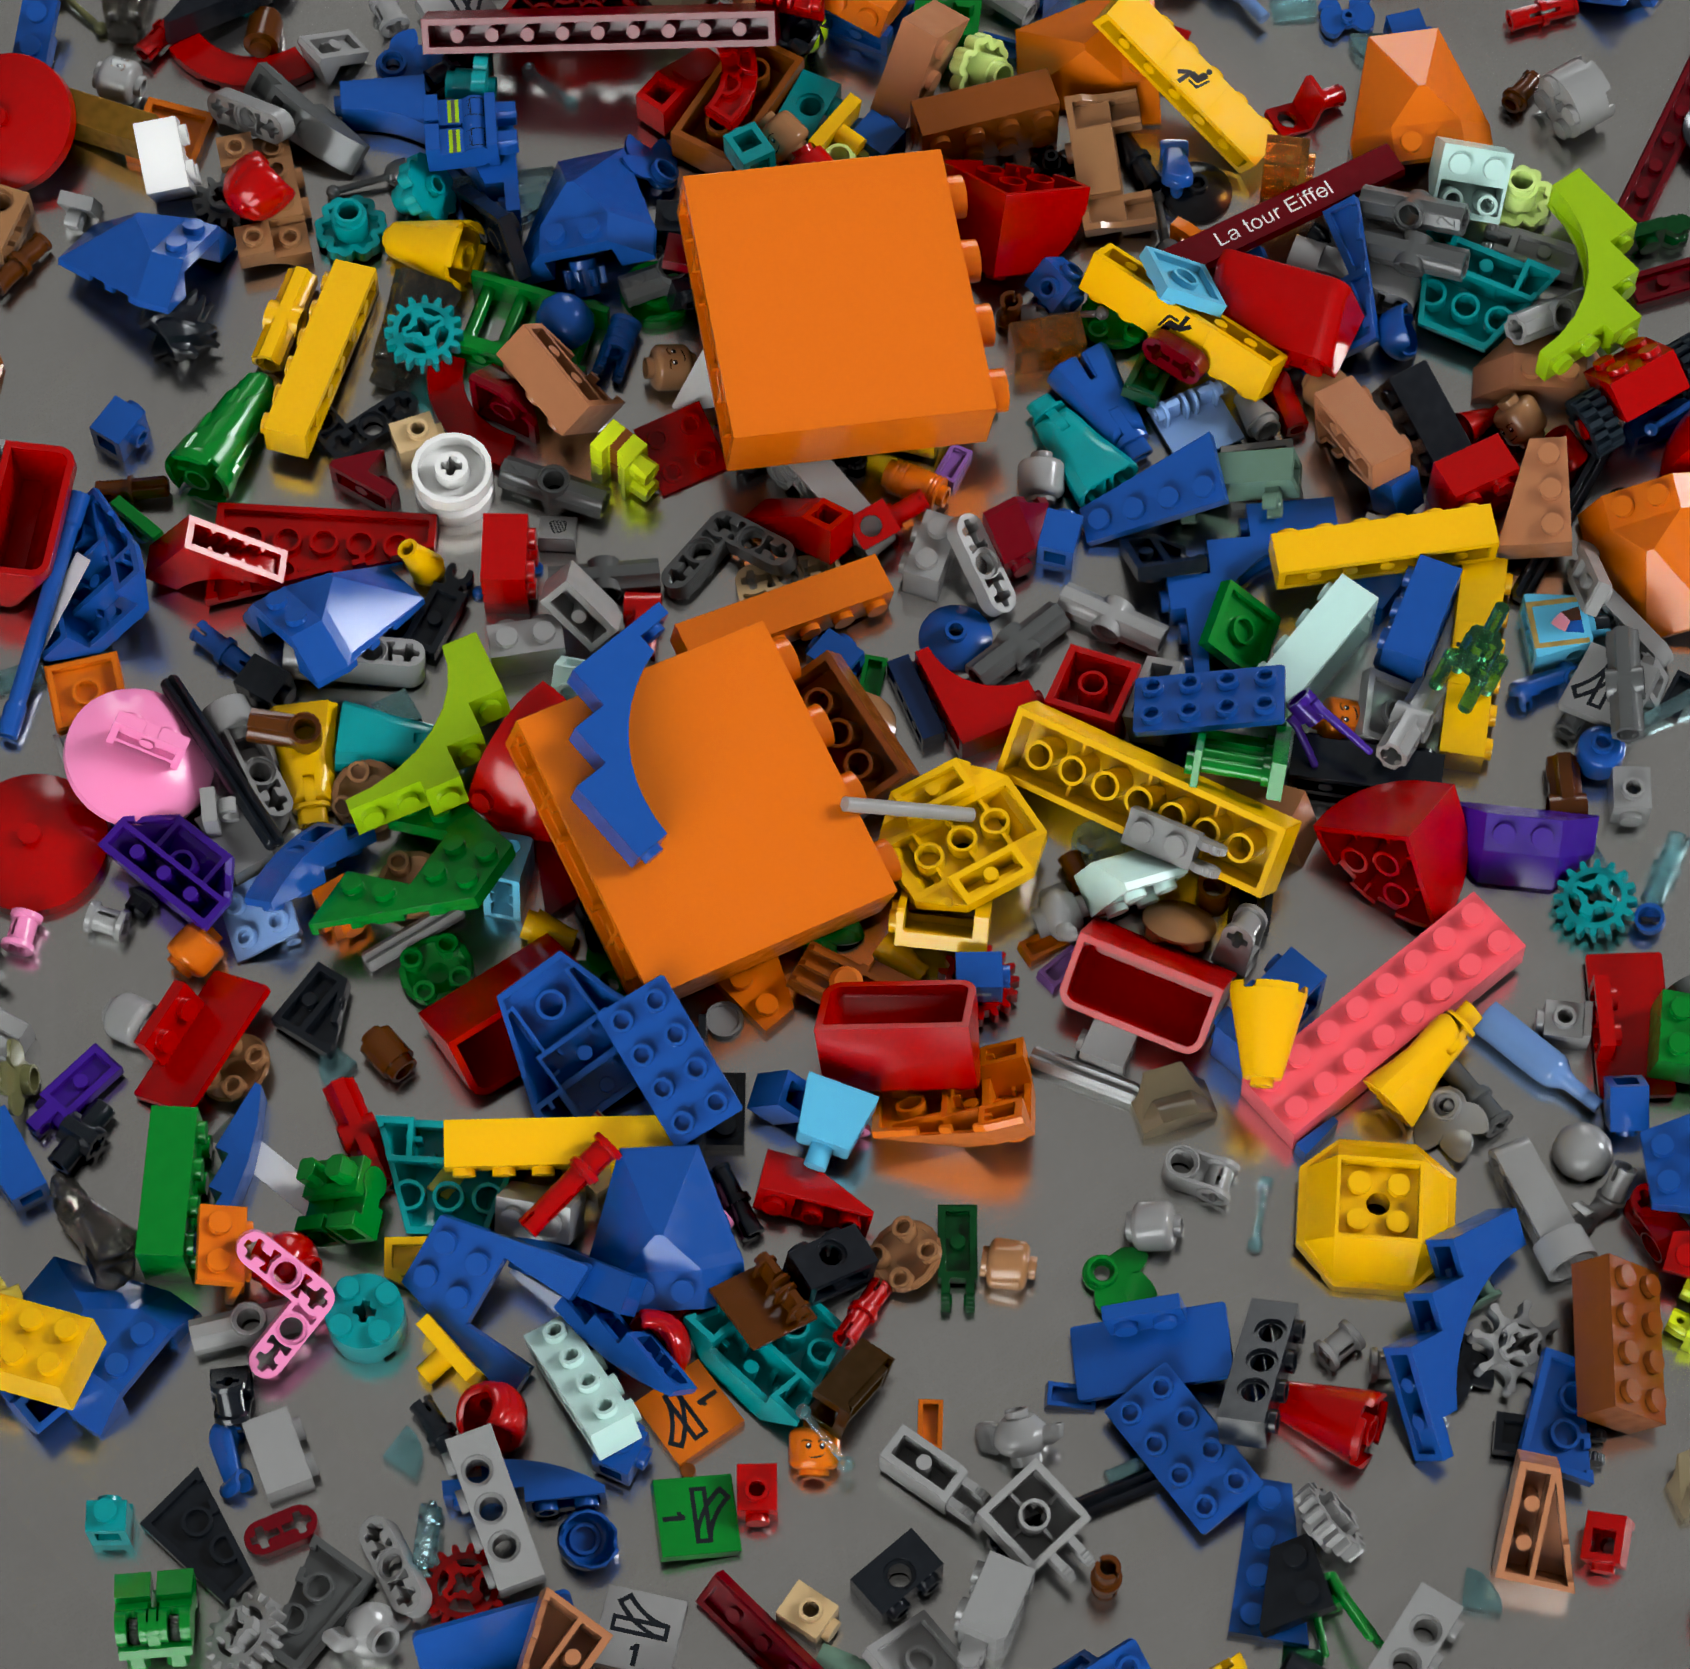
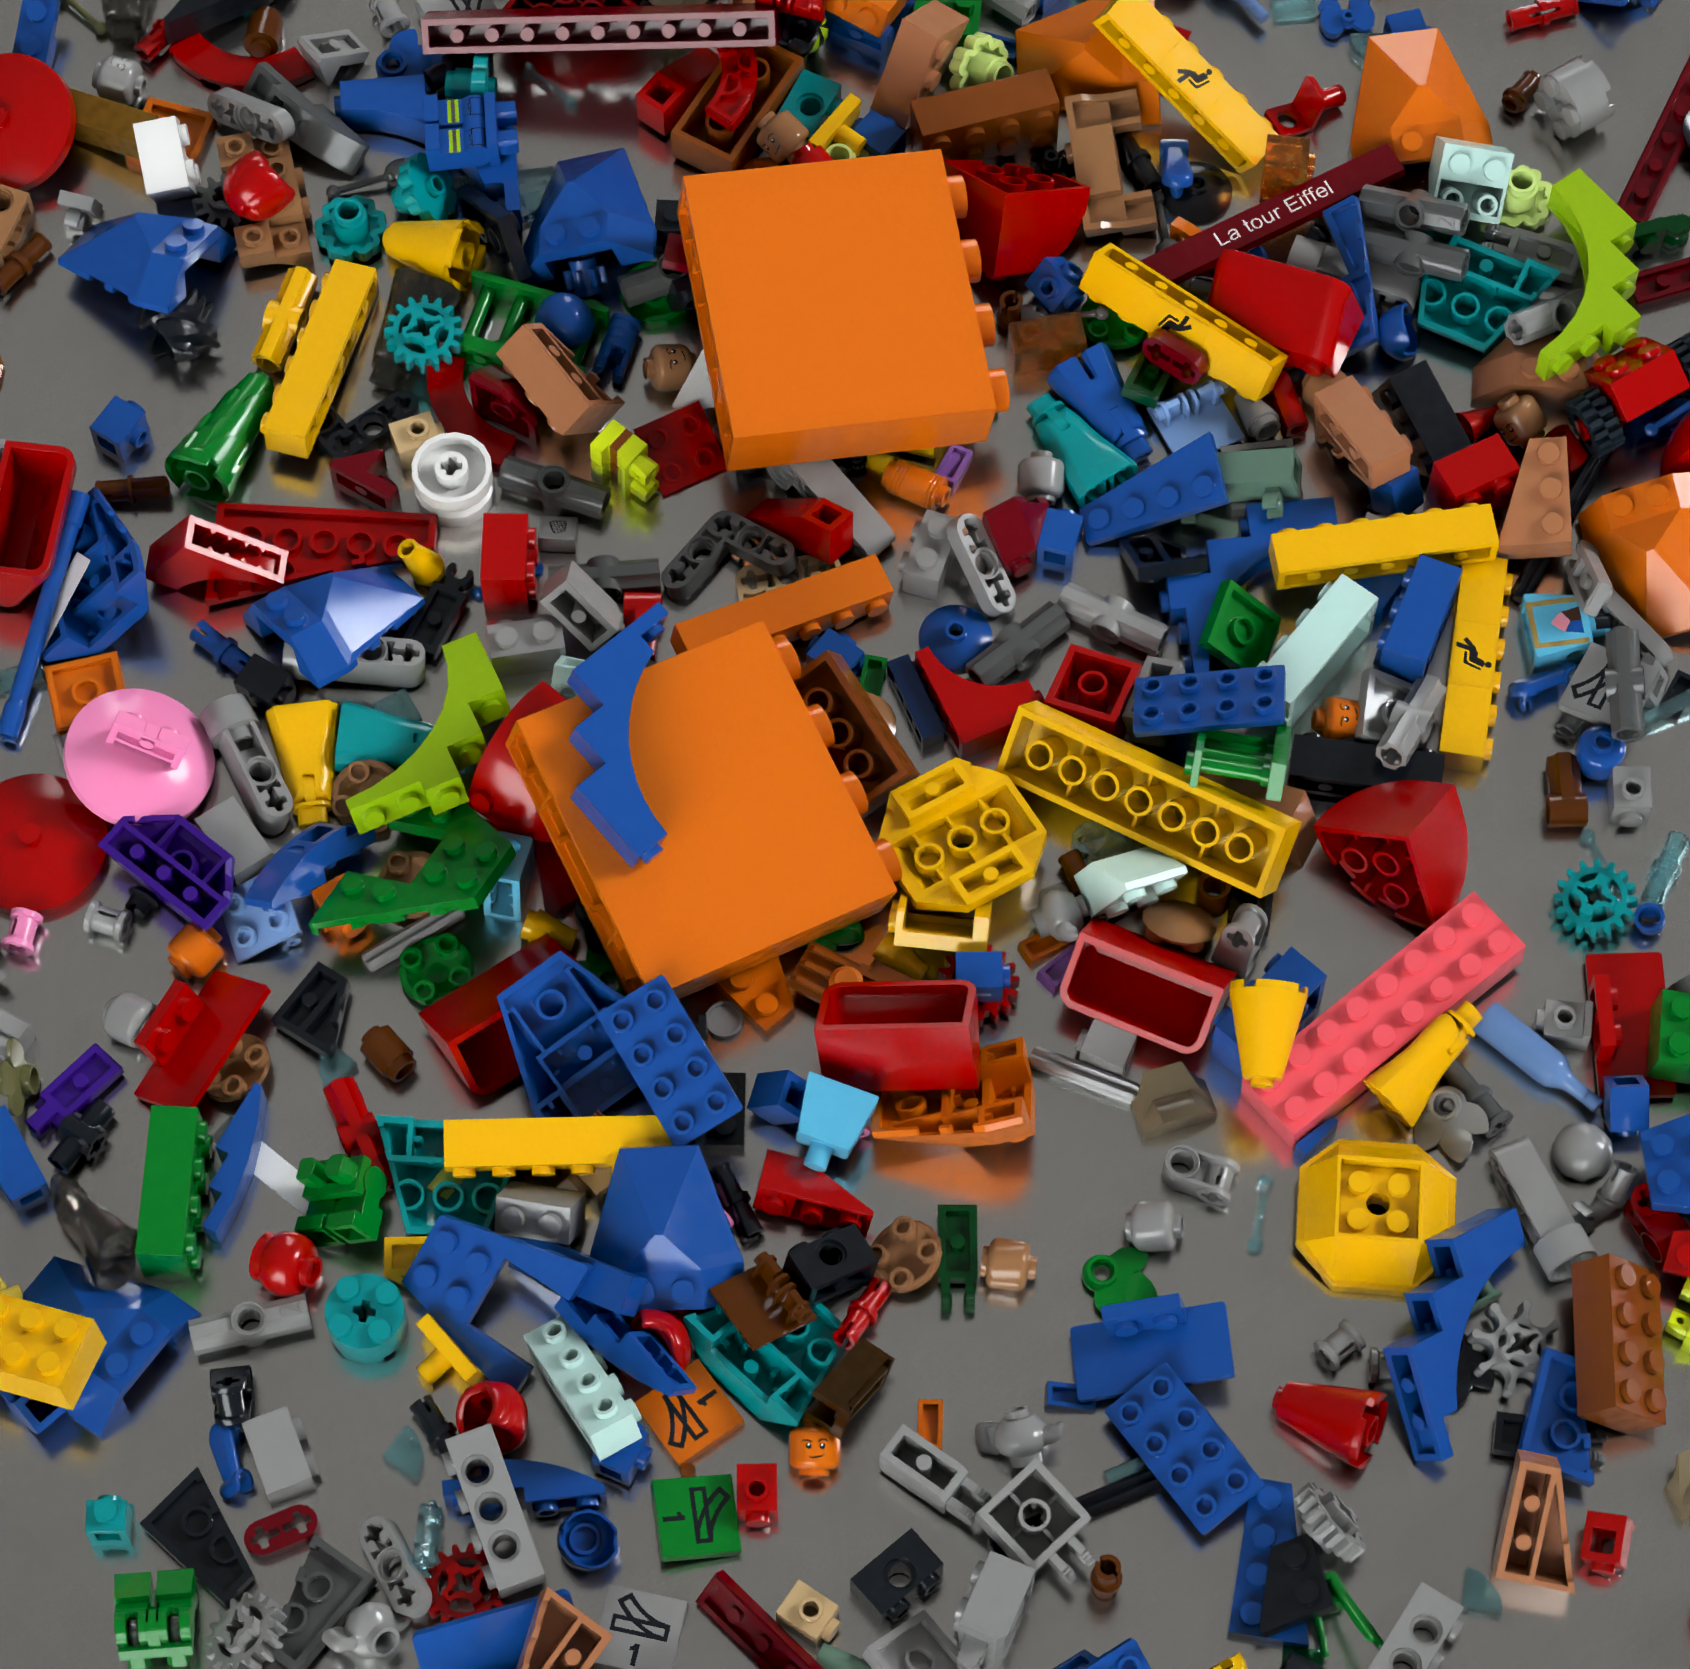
(137, 524): green tile -> none
(215, 1248): orange bracket -> none
(216, 811): light grey tile -> none
(222, 763): black axle -> none
(280, 729): reddish brown piece -> none
(295, 1307): bright pink beam -> none
(582, 1171): red pin -> none
(652, 163): blue plate -> none
(748, 148): teal brick -> none
(845, 1463): clear light blue hinge -> none
(891, 517): red bracket -> none
(907, 809): light grey bar -> none
(1171, 841): light grey hinge -> none
(1182, 281): medium azure plate -> none
(1260, 1373): black brick -> none
(1310, 710): dark purple plant -> none
(1477, 657): clear green plant -> none
(1526, 844): dark purple wedge -> none

